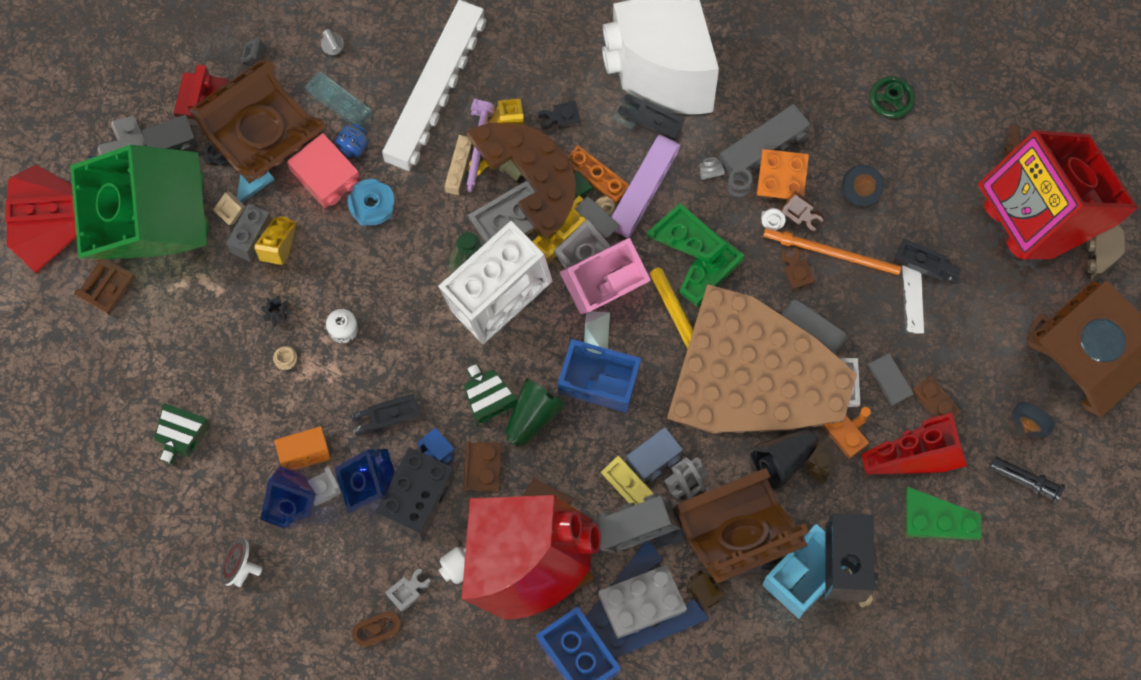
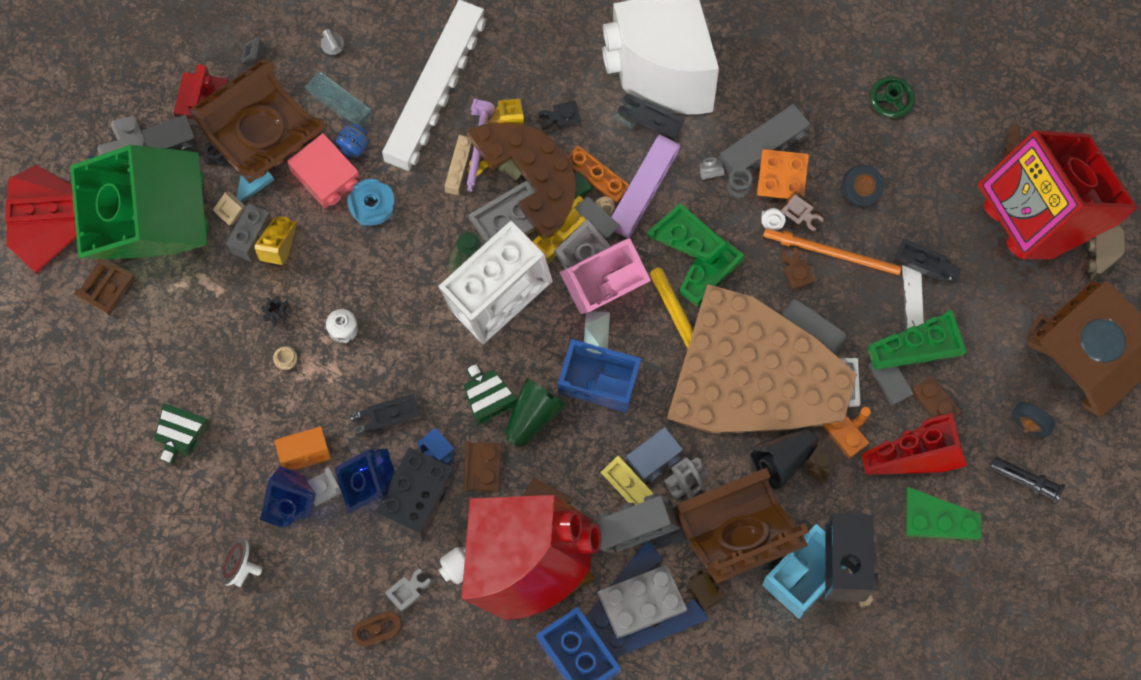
(929, 341): none -> green wing

